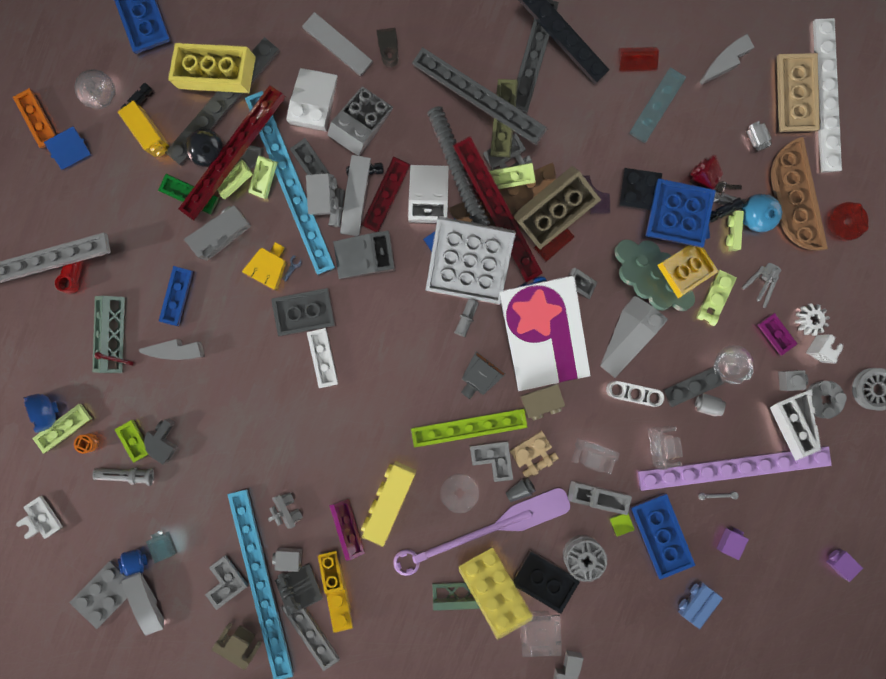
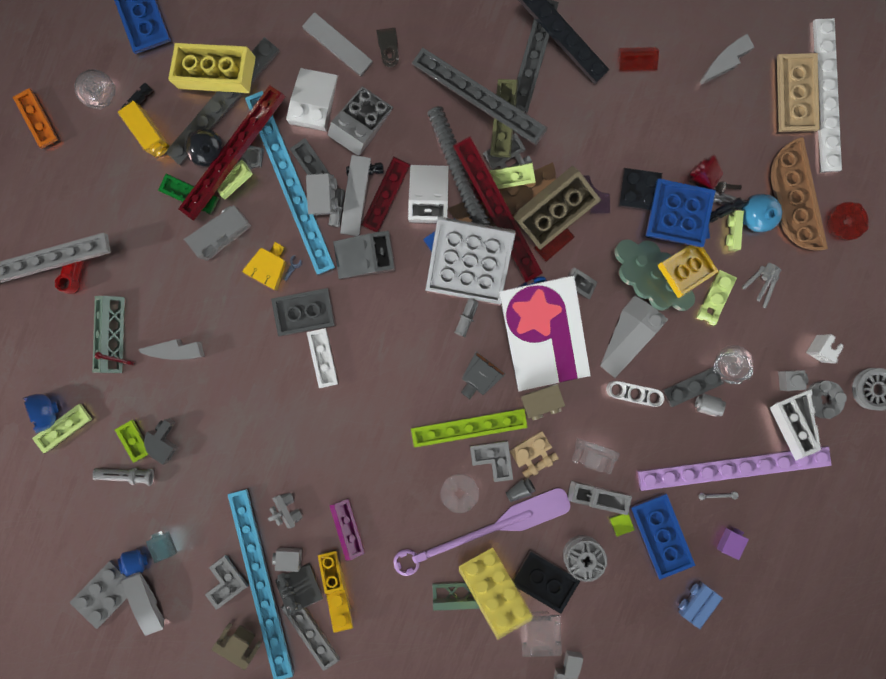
(40, 519): white plate -> none
(67, 147): blue piece -> none
(90, 442): orange wheel -> none
(175, 296): blue plate -> none
(262, 177): yellowish green plate -> none
(389, 503): light yellow brick -> none
(657, 105): clear light blue tile -> none
(664, 447): clear panel -> none
(759, 136): light grey brick -> none
(777, 334): magenta plate -> none
(806, 322): white gear -> none
(844, 564): medium lavender brick -> none

